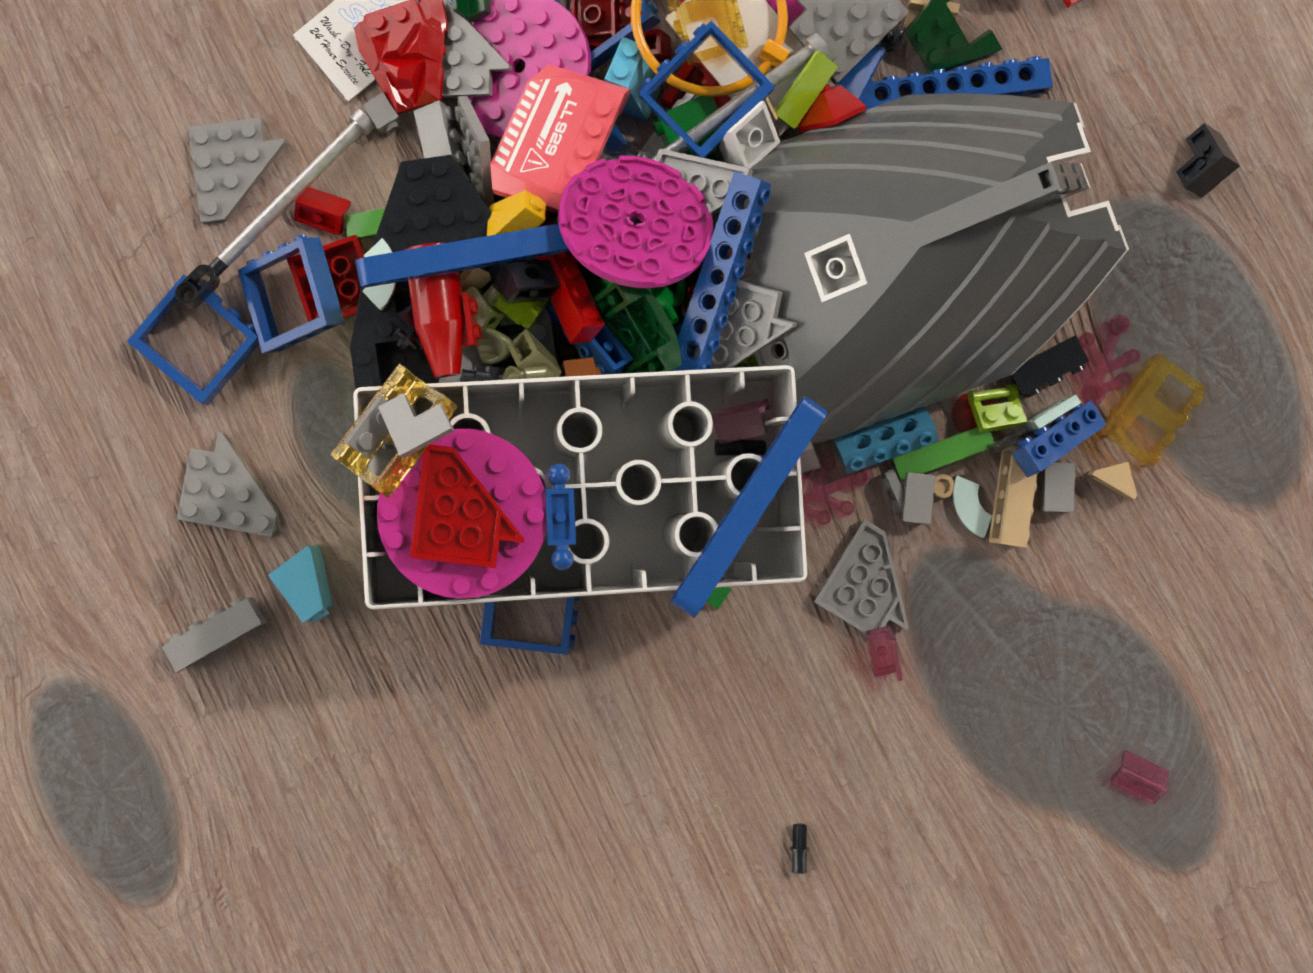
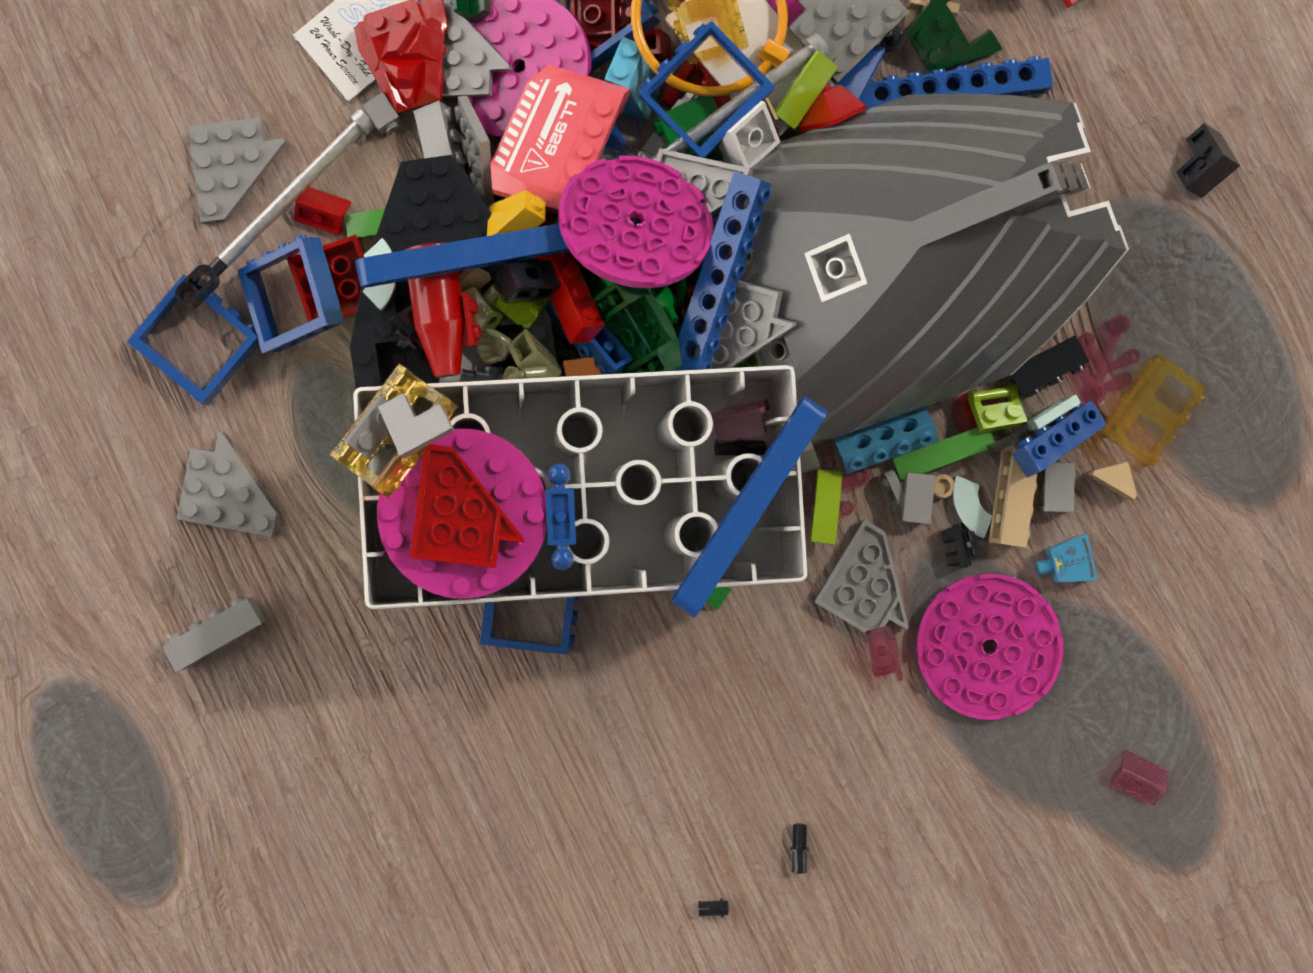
(305, 584): medium azure slope -> none
(716, 908): none -> black pin
(826, 506): none -> lime slope
(961, 556): none -> black hips
(1025, 652): none -> dark pink plate
(1069, 561): none -> dark azure torso

